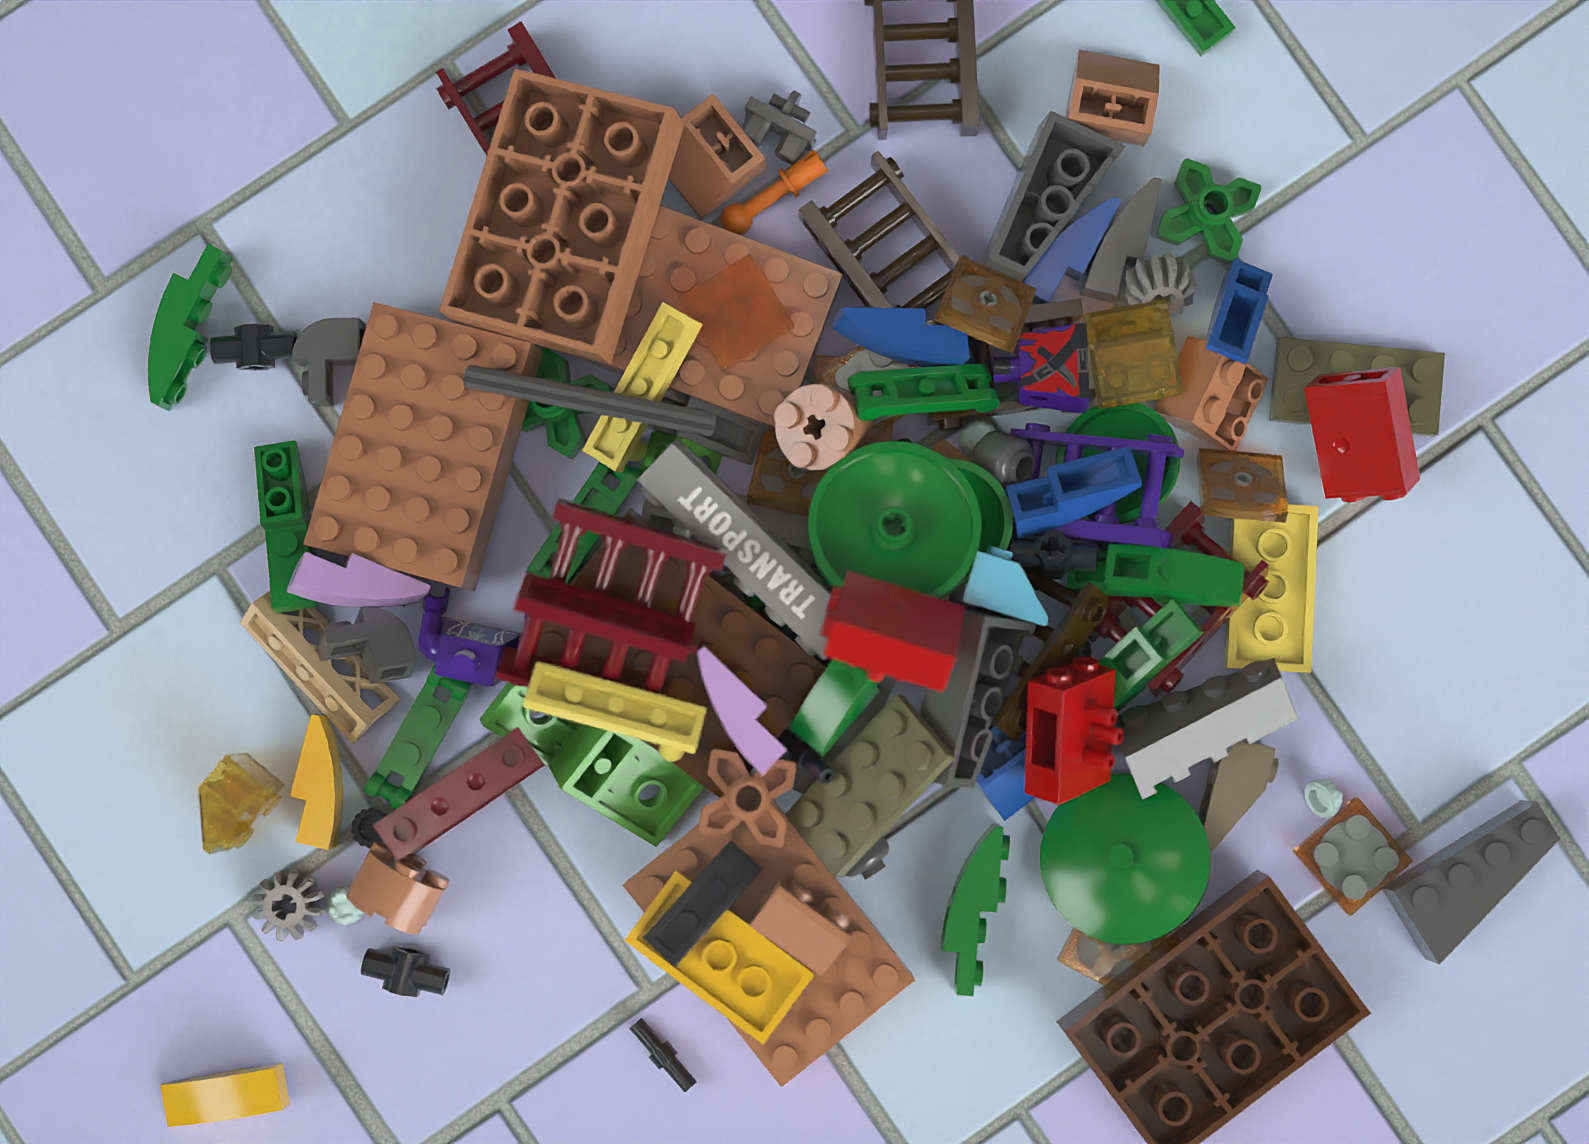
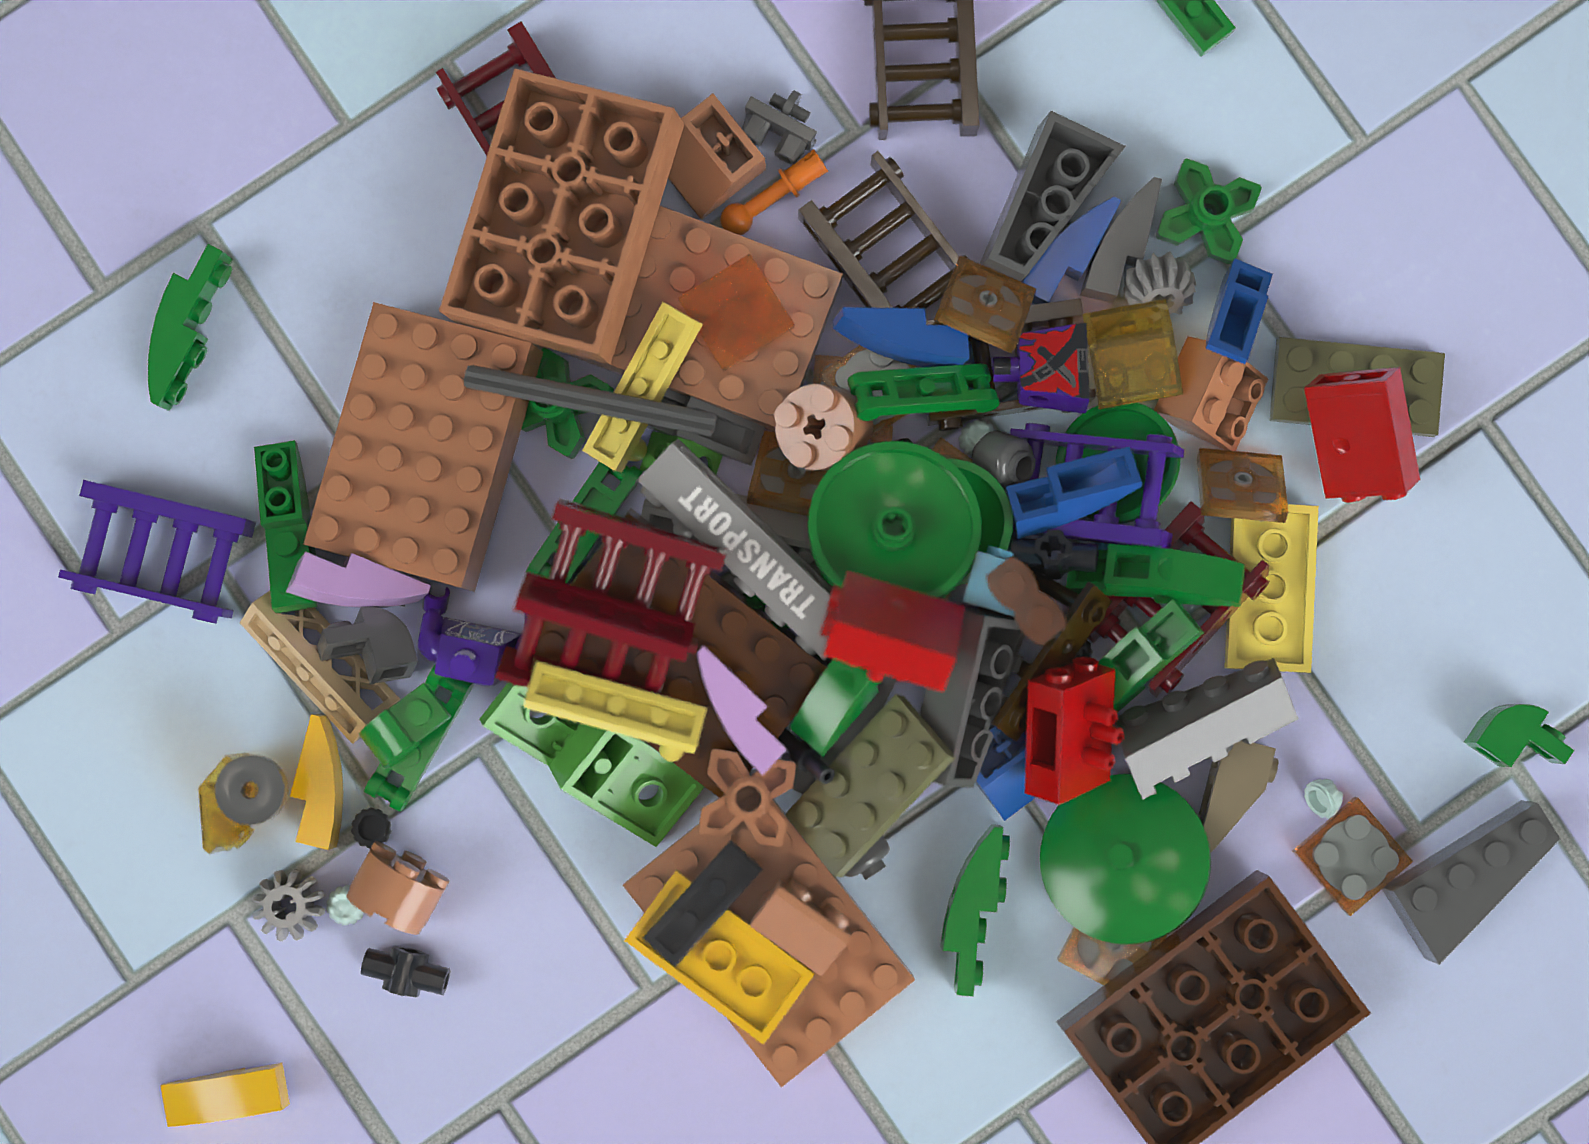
(146, 511): none -> dark purple fence
(231, 789): none -> dark grey piece
(253, 347): black axle -> none
(320, 348): dark grey brick -> none
(404, 725): none -> green brick
(459, 795): dark red fence -> none
(663, 1055): black bar -> none
(1033, 609): none -> reddish brown brick
(1114, 96): nougat slope -> none
(1510, 728): none -> green brick

